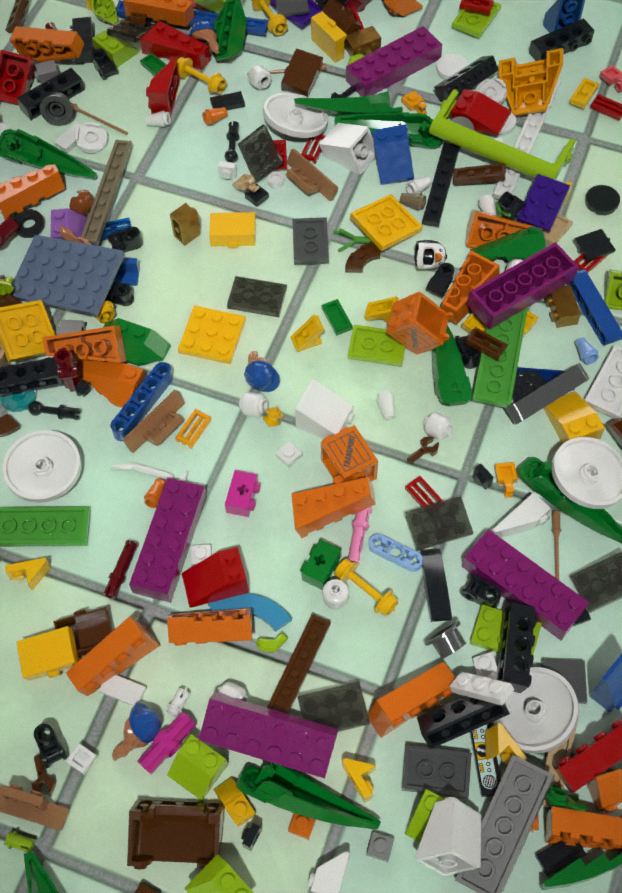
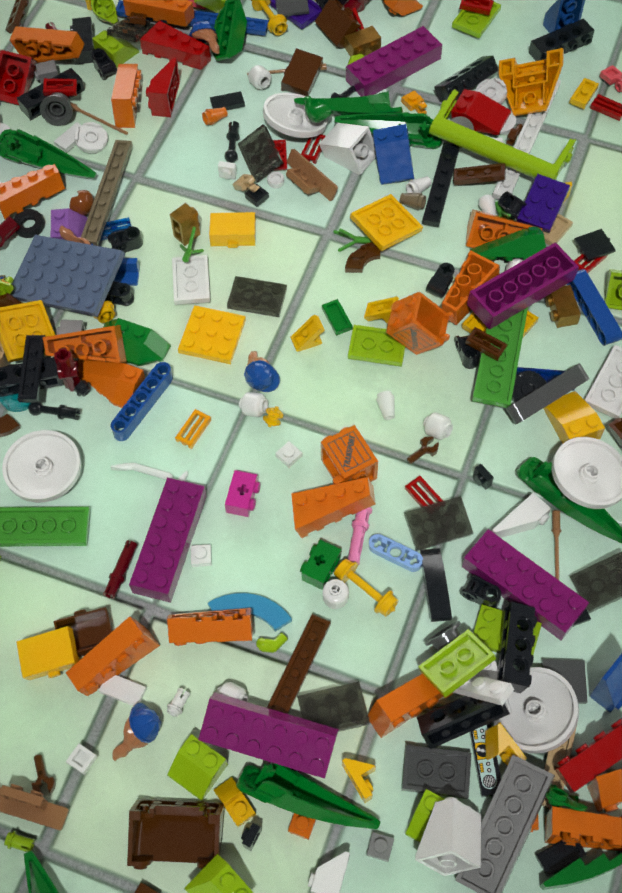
(31, 369): none -> black tile
(32, 569): yellow slope -> none
(48, 89): none -> red tile
(51, 748): black piece -> none
(126, 95): none -> orange wedge
(152, 63): green tile -> none
(153, 494): orange cone -> none
(157, 423): medium nougat bracket -> none
(158, 119): white cone -> none
(166, 743): dark pink piece -> none
(188, 251): none -> bright green plant
(191, 280): none -> white plate
(215, 578): red slope -> none
(216, 83): yellow piece -> none
(310, 241): dark grey plate -> none
(315, 111): none -> green hair
(322, 411): white slope -> none
(328, 36): yellow container -> none
(429, 254): piece -> none
(449, 374): green piece -> none
(450, 64): white tile -> none
(457, 663): none -> lime plate
(506, 475): light orange plate -> none
(513, 134): none -> reddish brown bar
(587, 351): light blue cone -> none
(602, 199): black tile -> none

